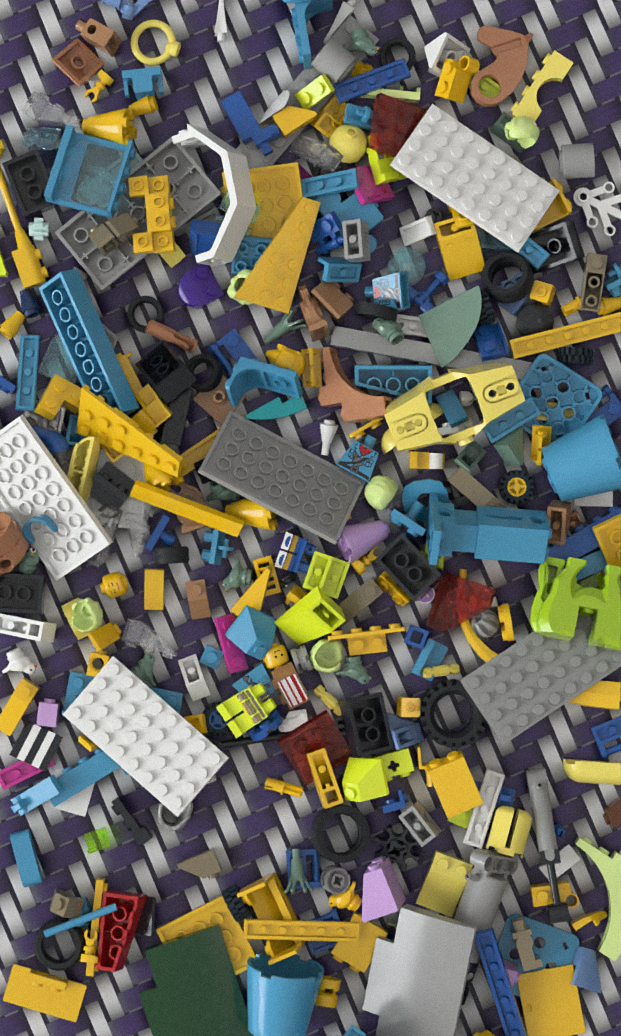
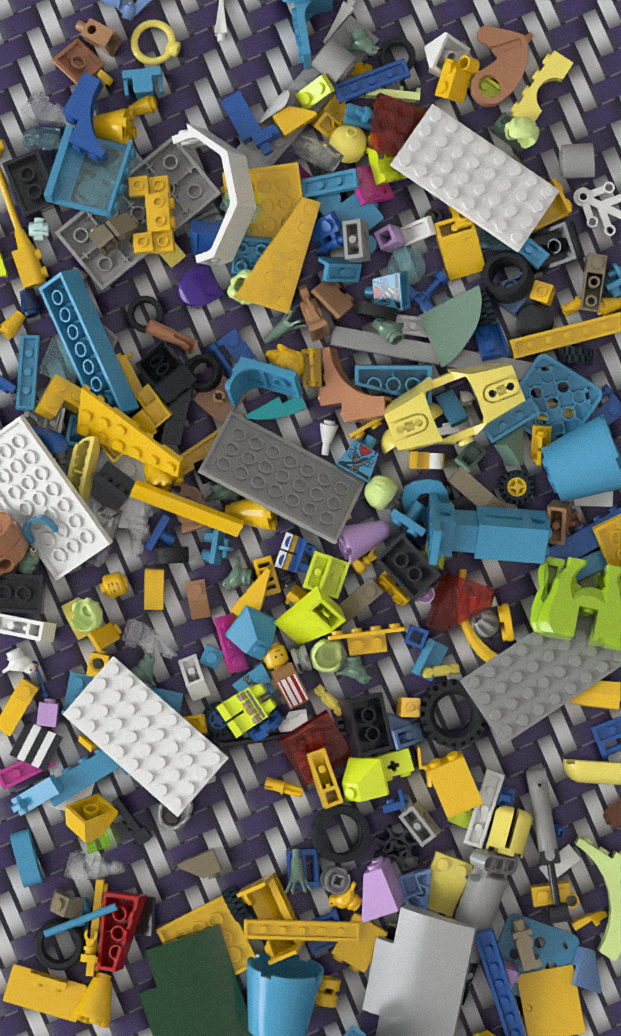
(45, 694): none -> blue hinge
(81, 111): none -> blue arch
(86, 868): none -> clear slope
(90, 817): none -> yellow slope
(96, 1002): none -> yellow cone
(389, 238): none -> lavender brick
(416, 887): none -> medium blue slope

